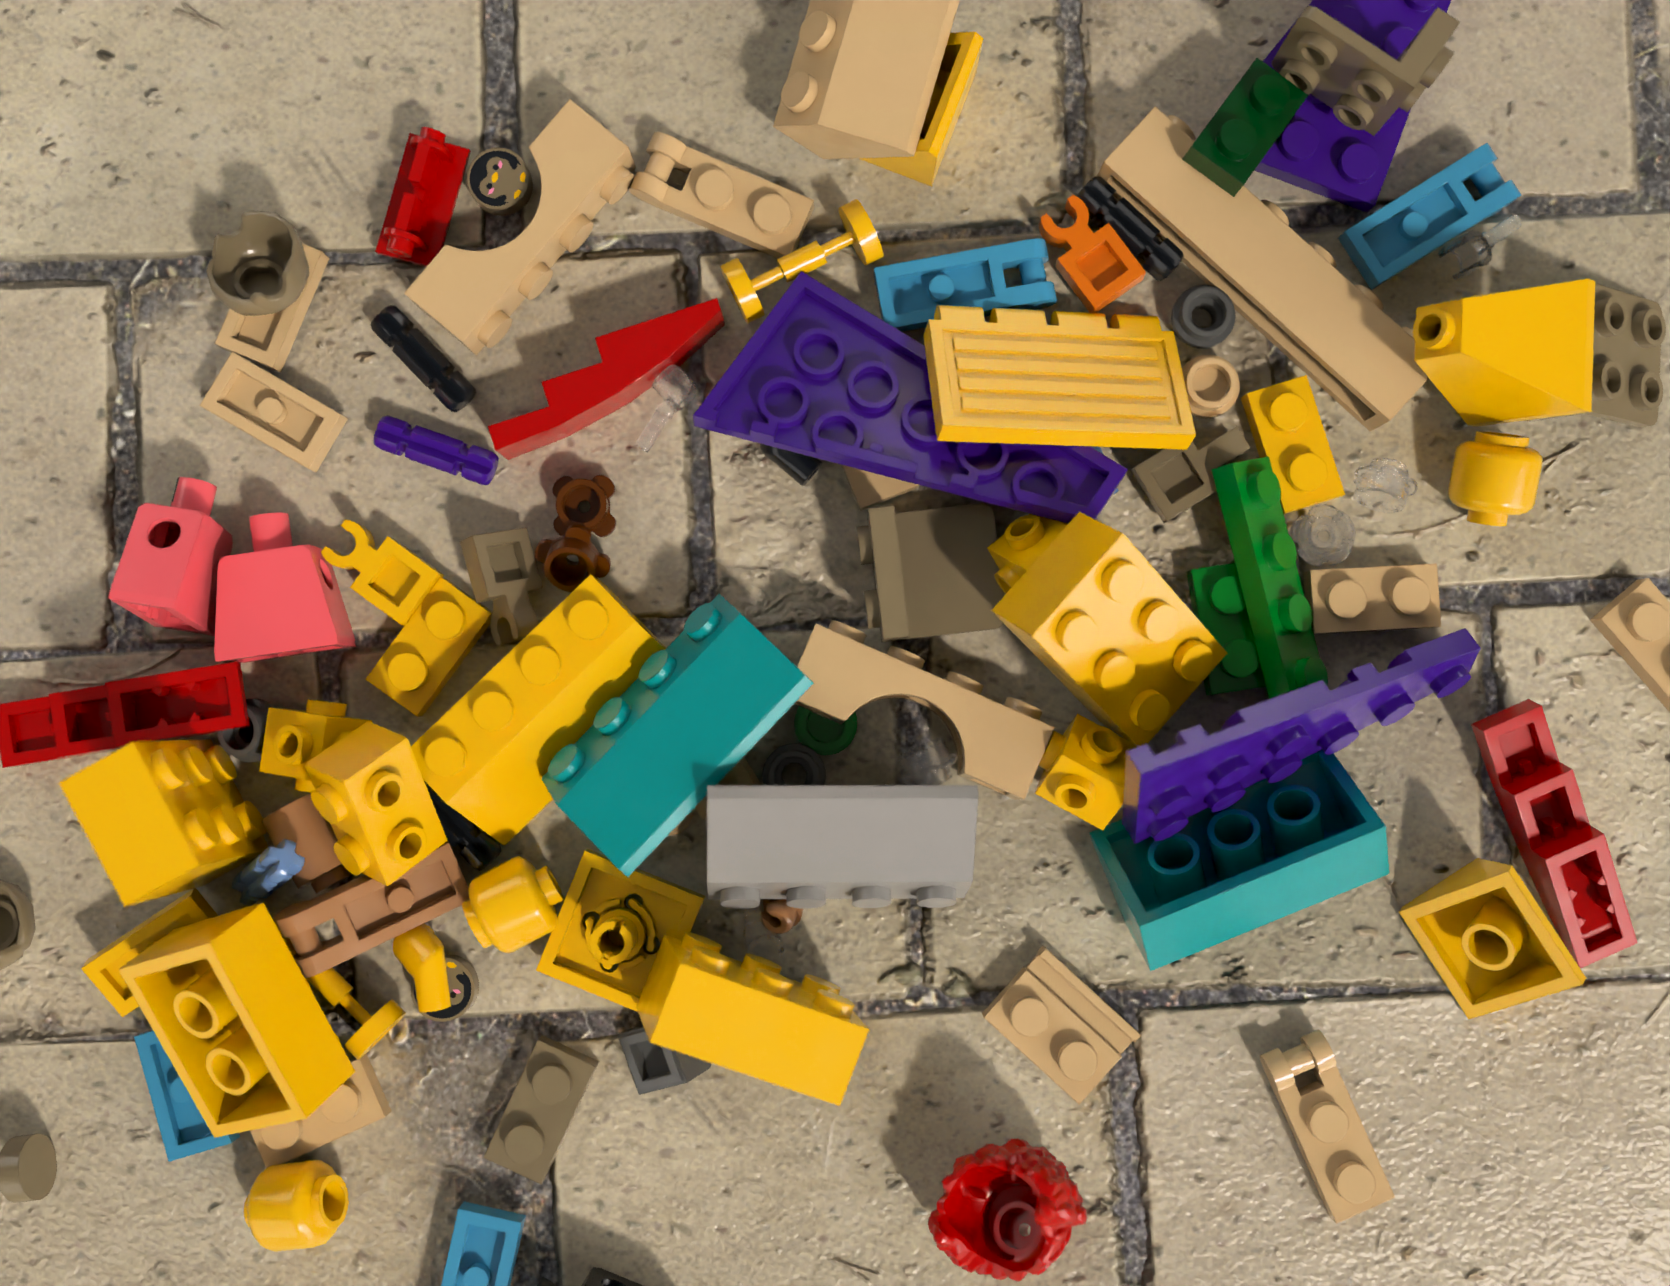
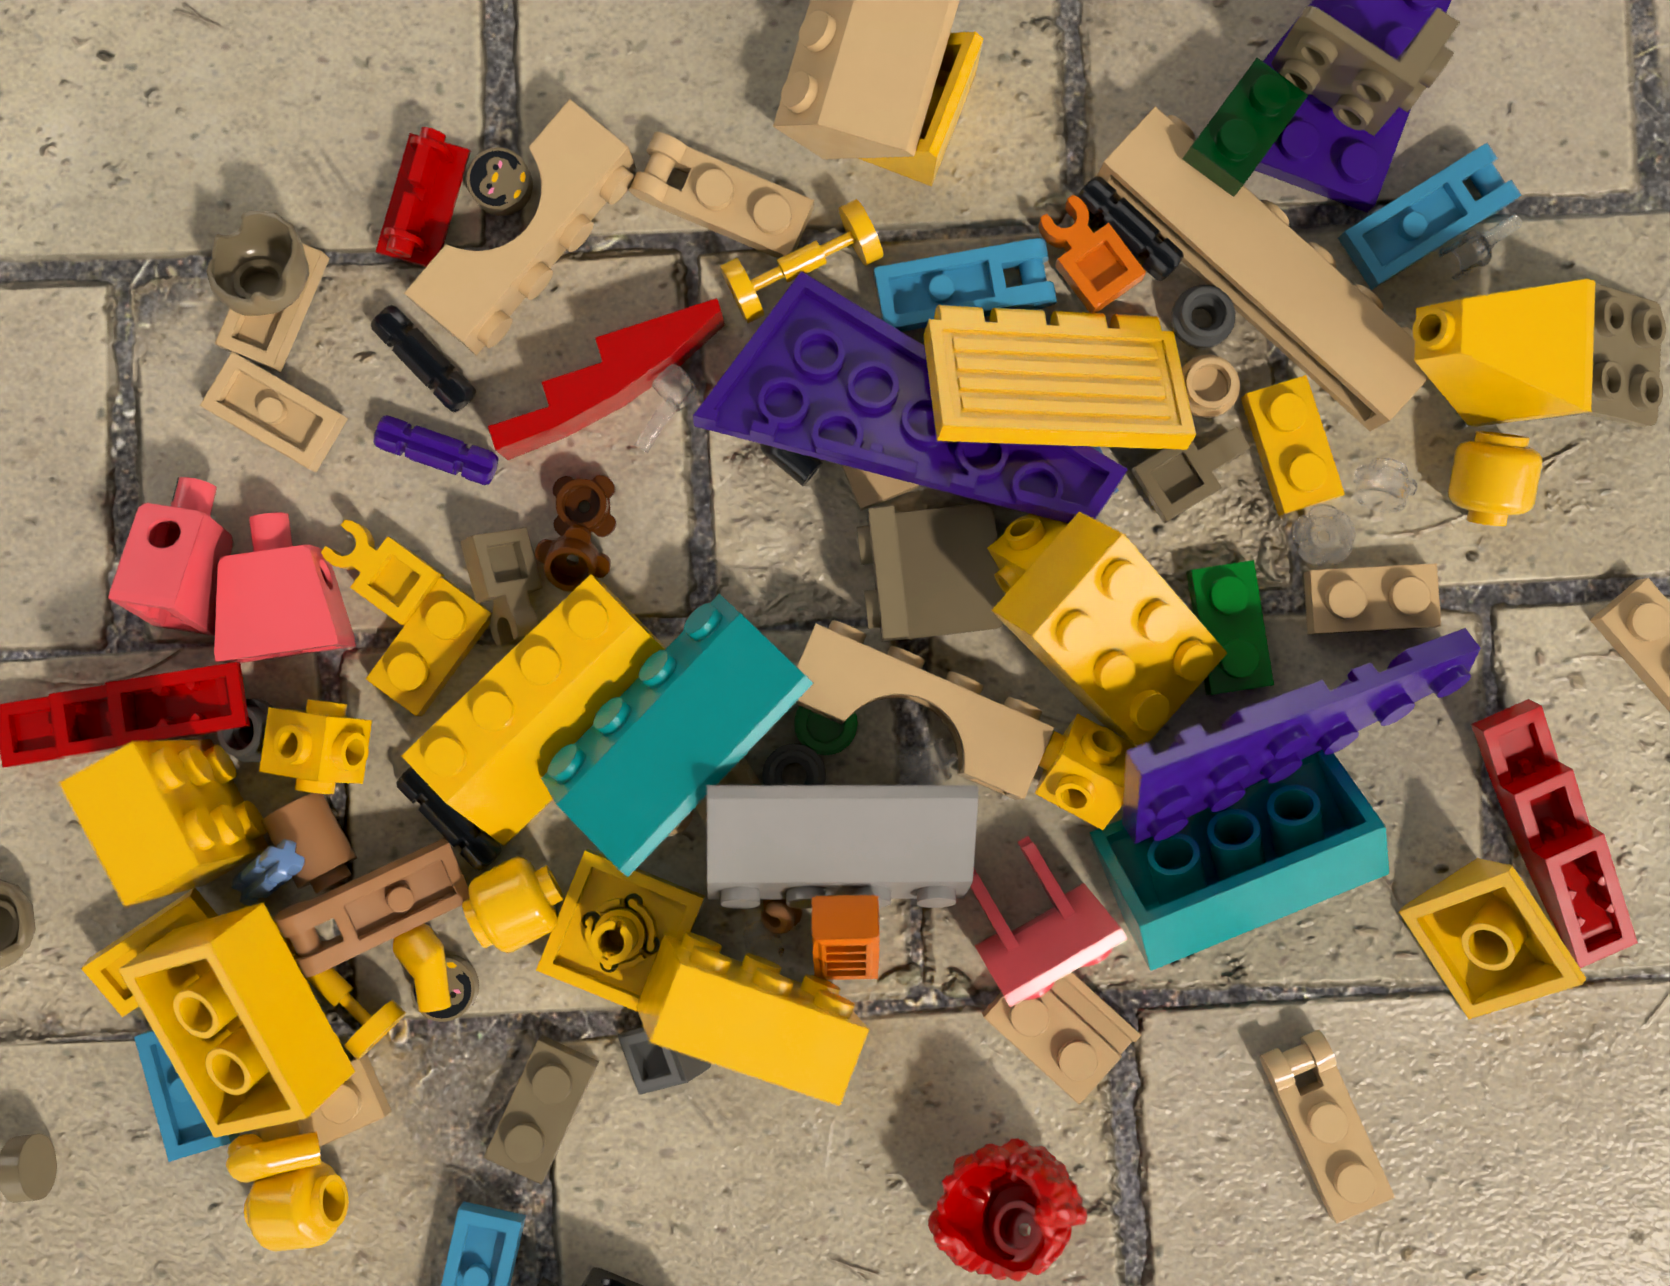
(254, 1159): none -> yellow arm
(375, 803): yellow brick -> none
(846, 936): none -> orange slope
(1050, 945): none -> coral plate
(1269, 575): green plate -> none

